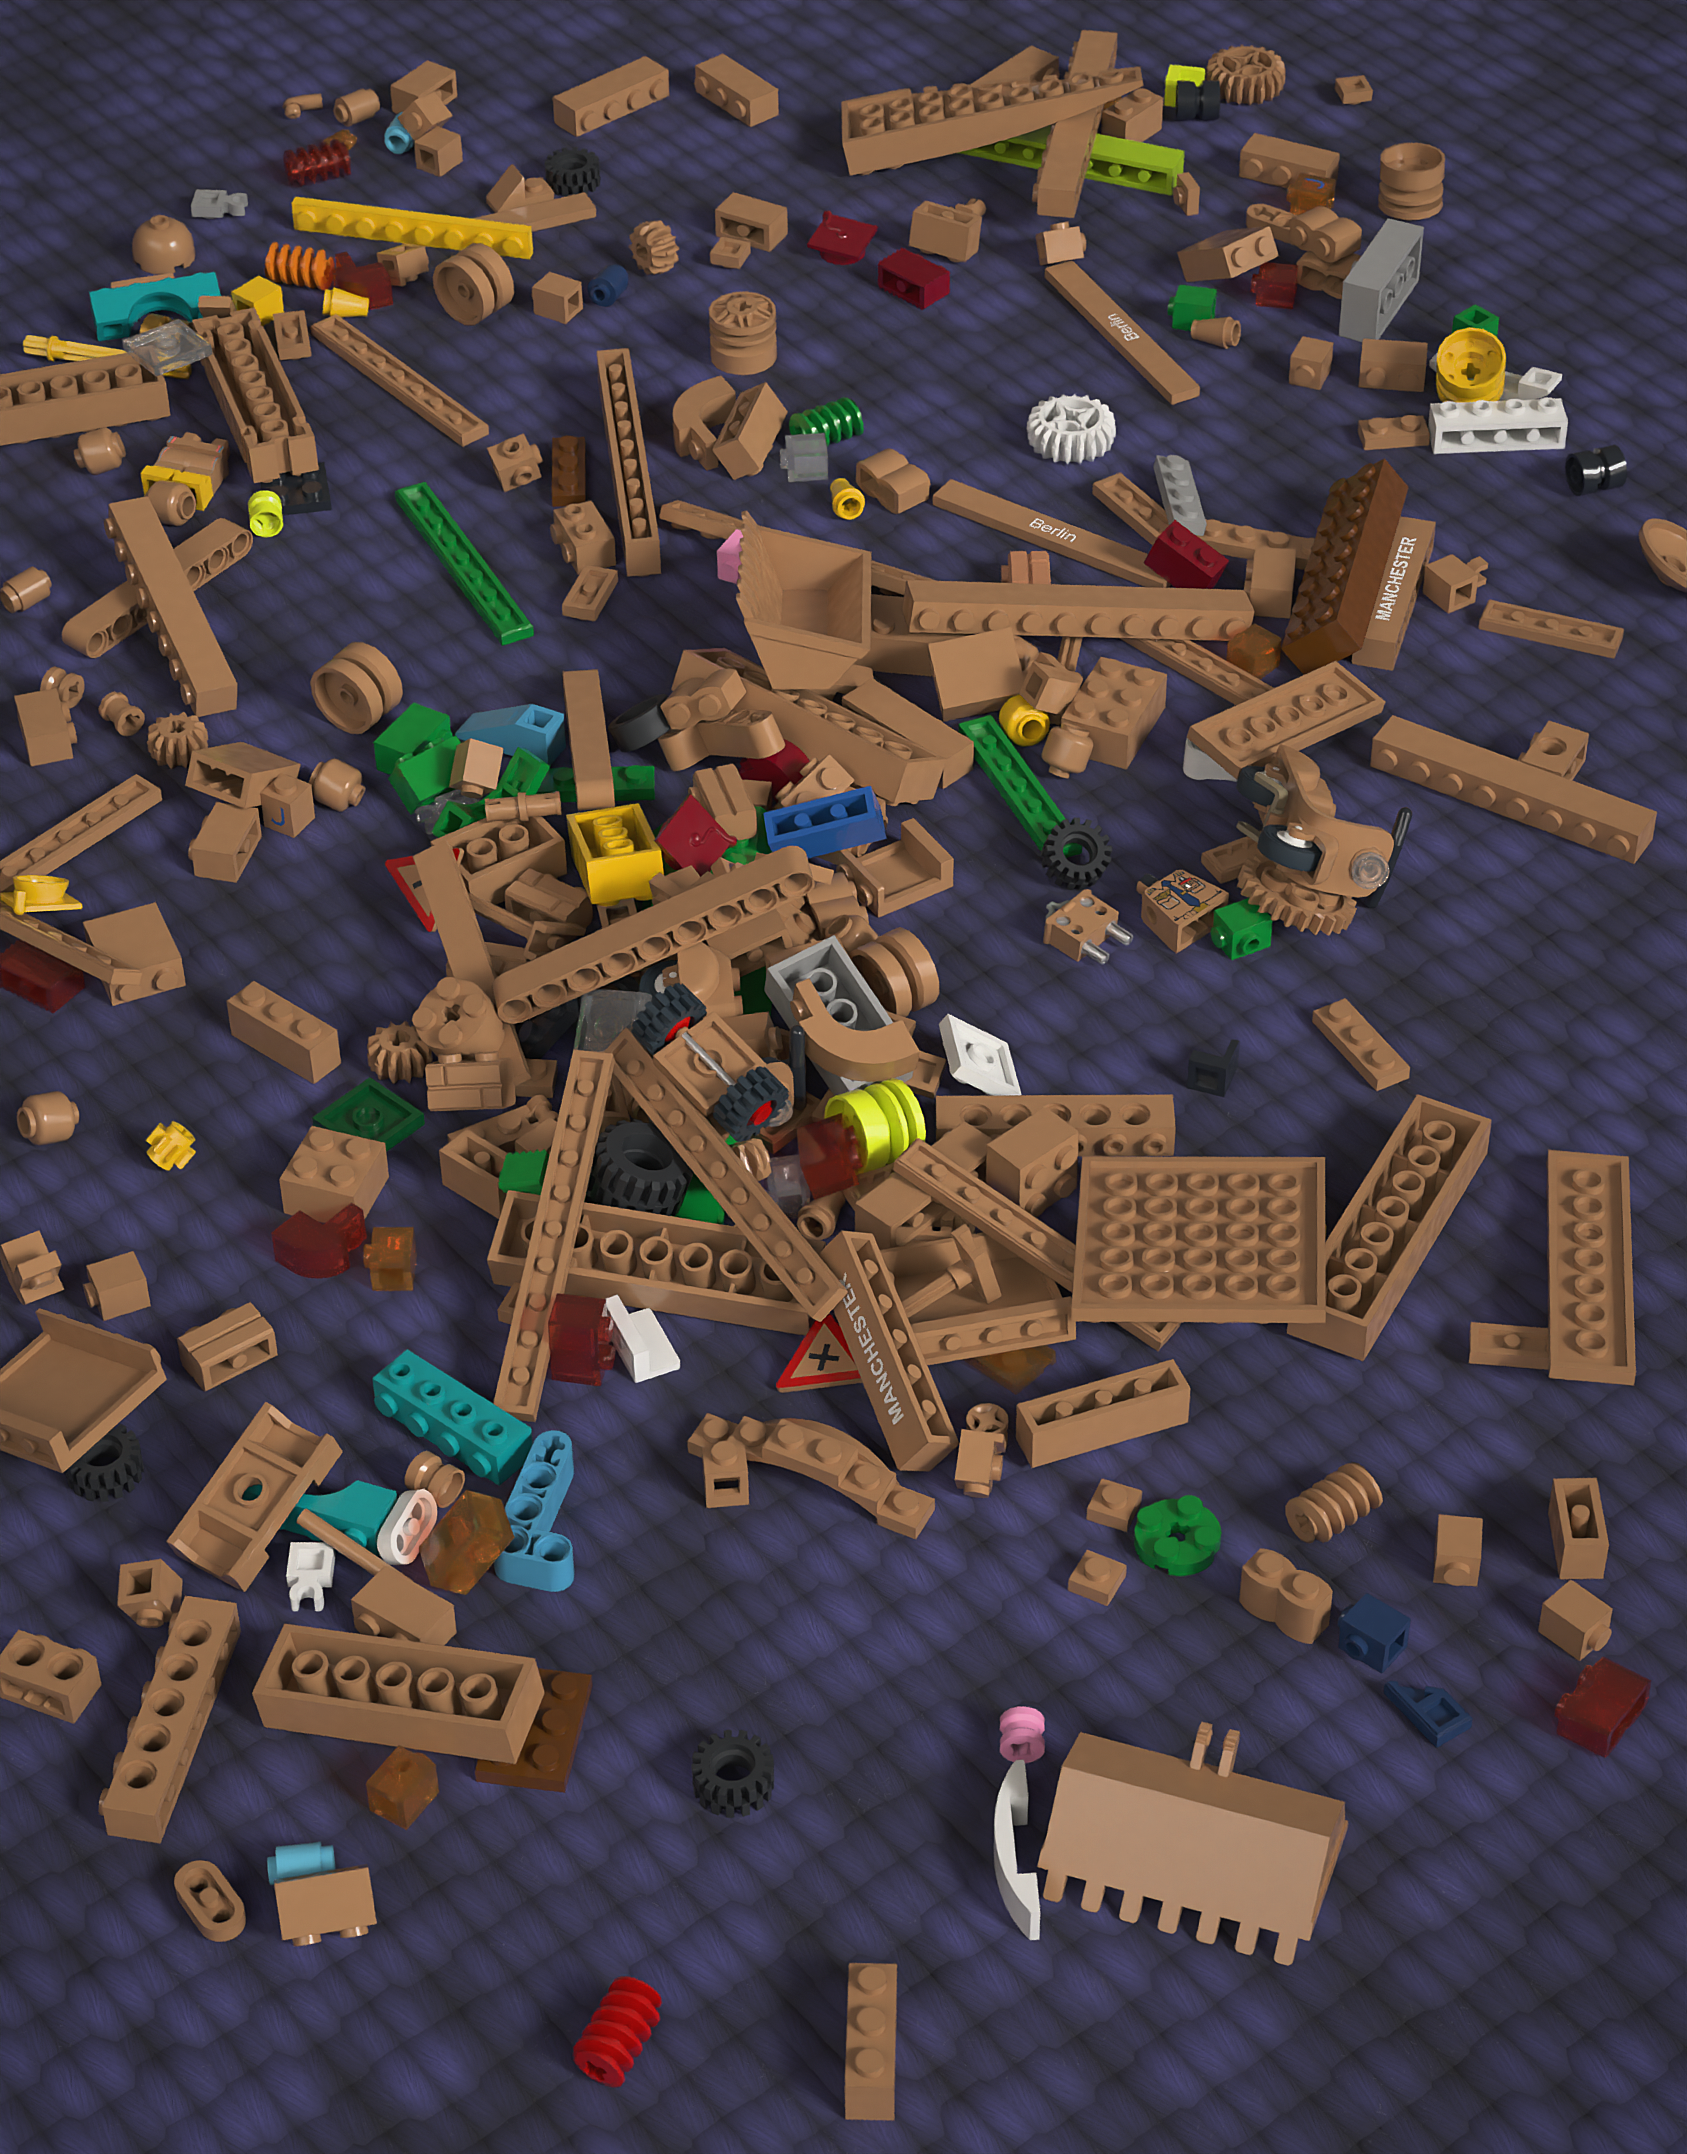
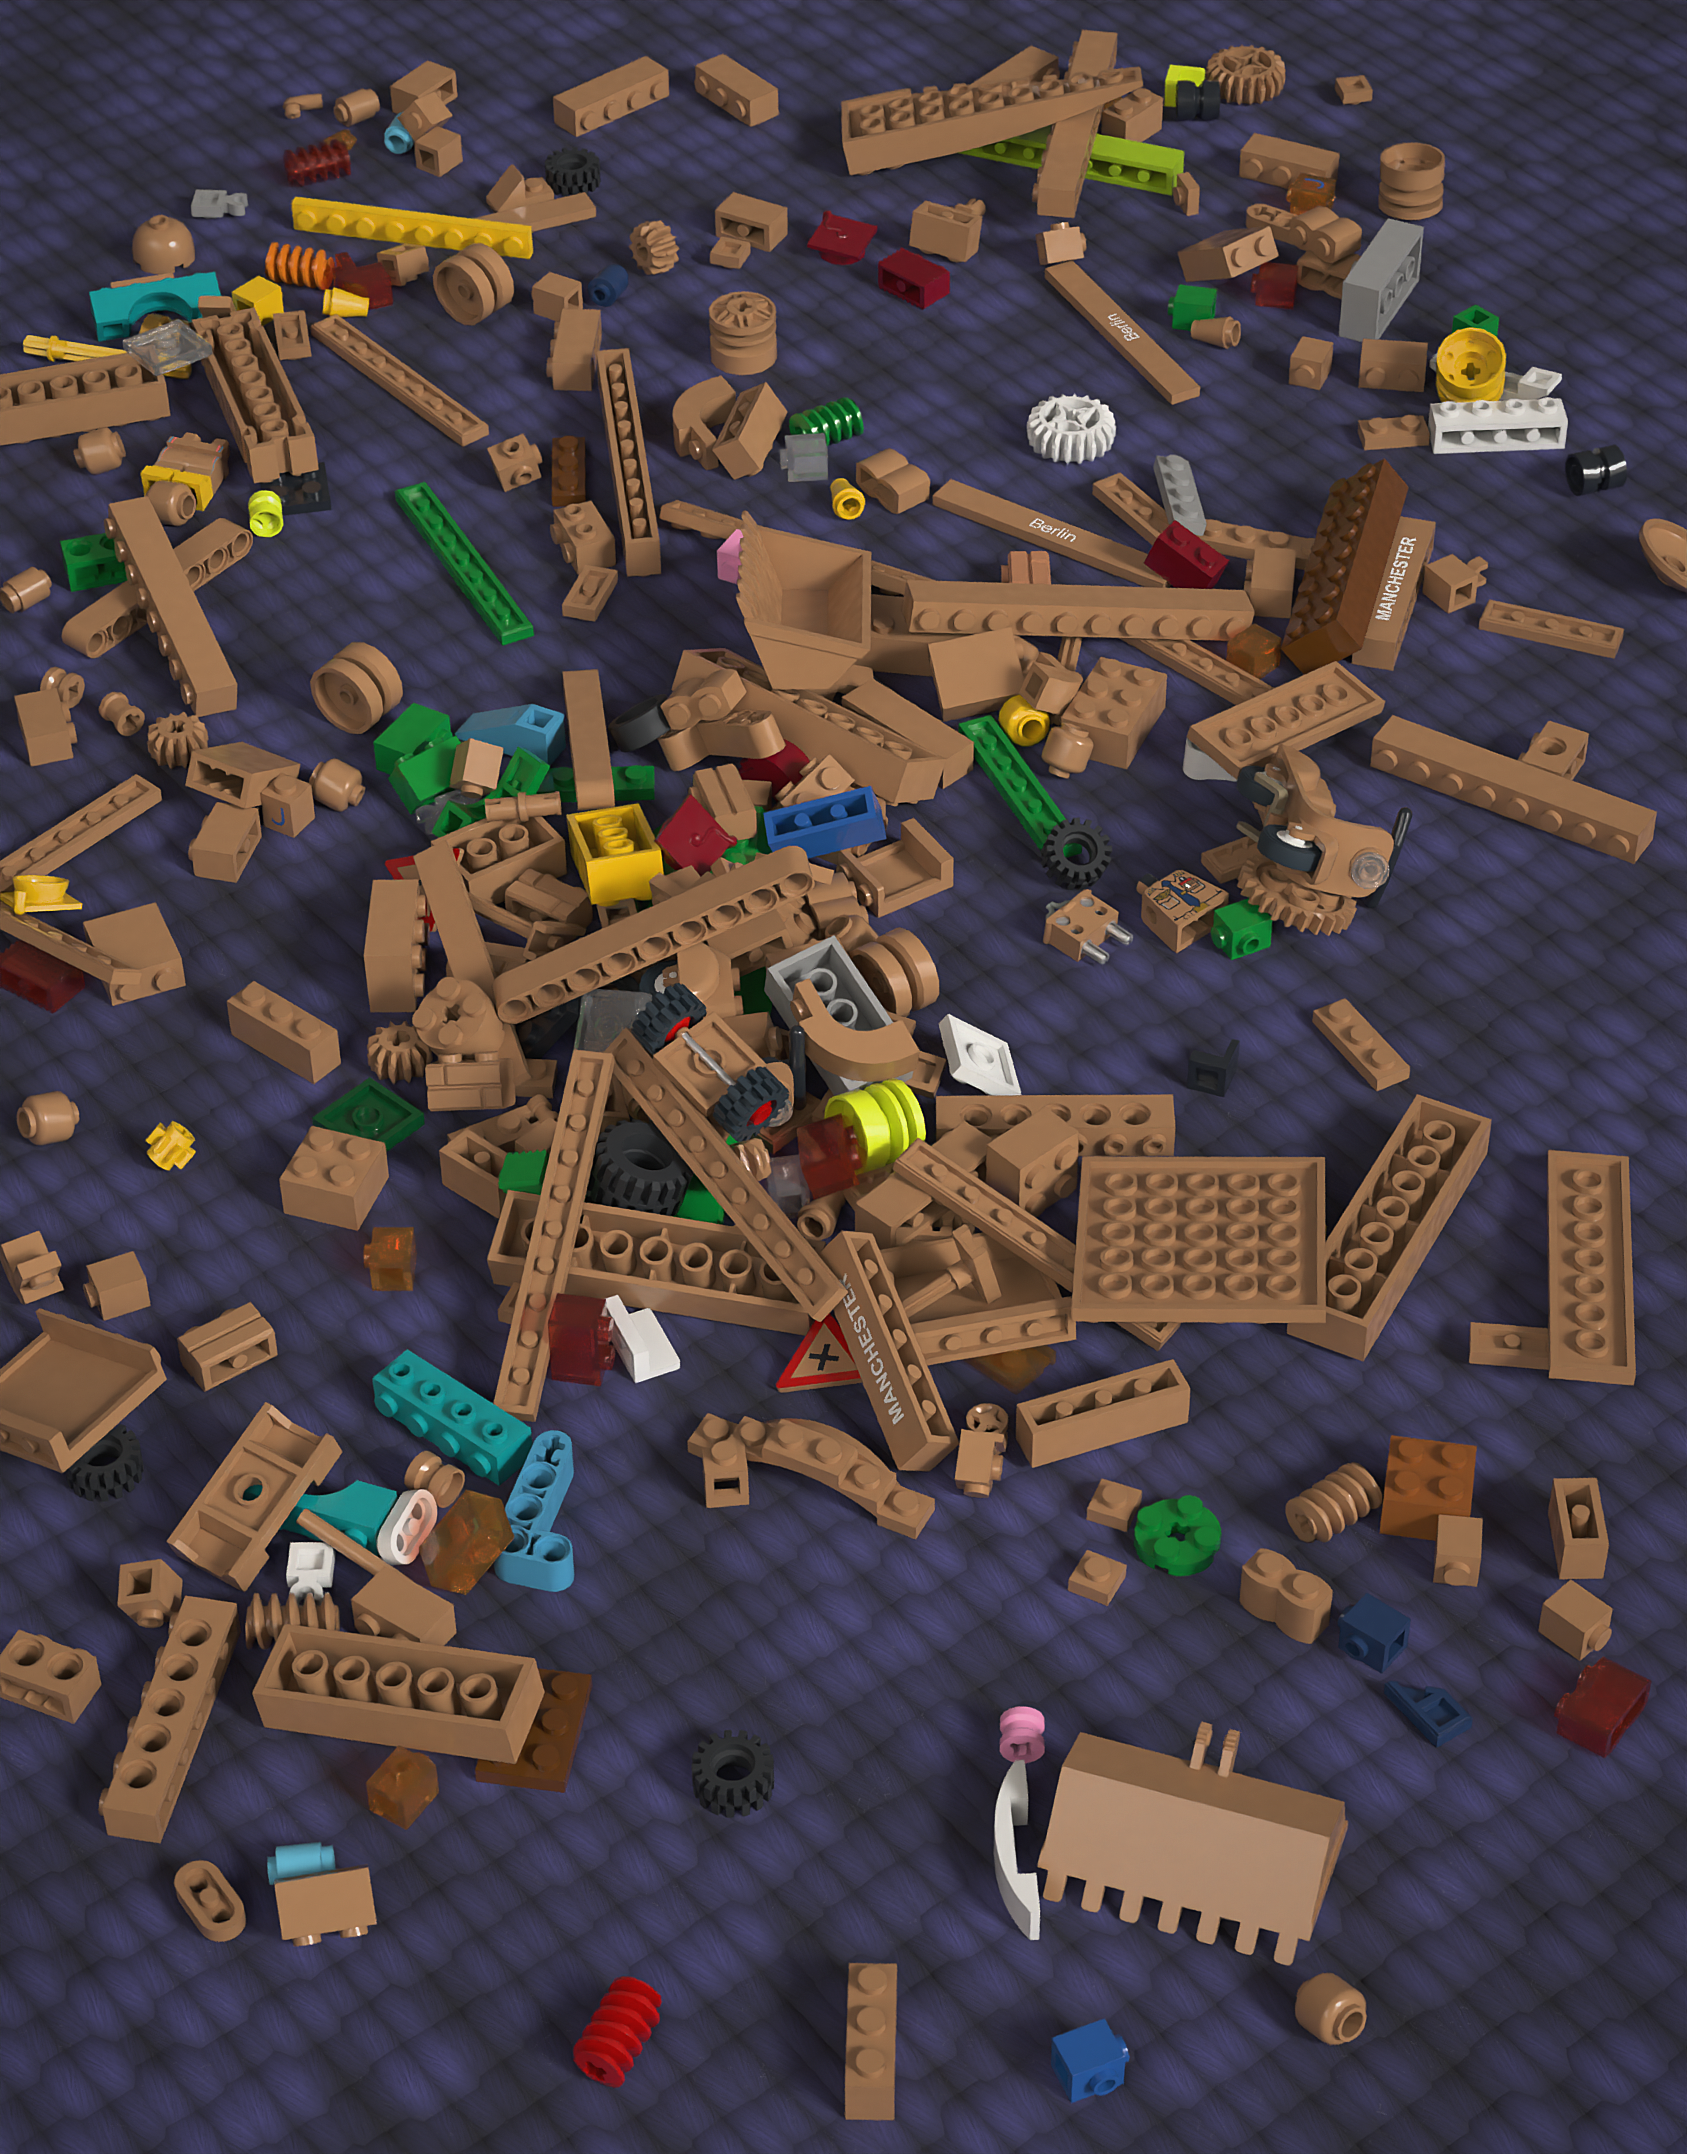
(91, 562): none -> green brick
(268, 1621): none -> medium nougat piece
(316, 1248): clear red brick -> none
(395, 946): none -> medium nougat brick
(574, 349): none -> medium nougat brick
(1089, 2060): none -> blue brick
(1330, 2009): none -> medium nougat head
(1423, 1482): none -> dark orange brick

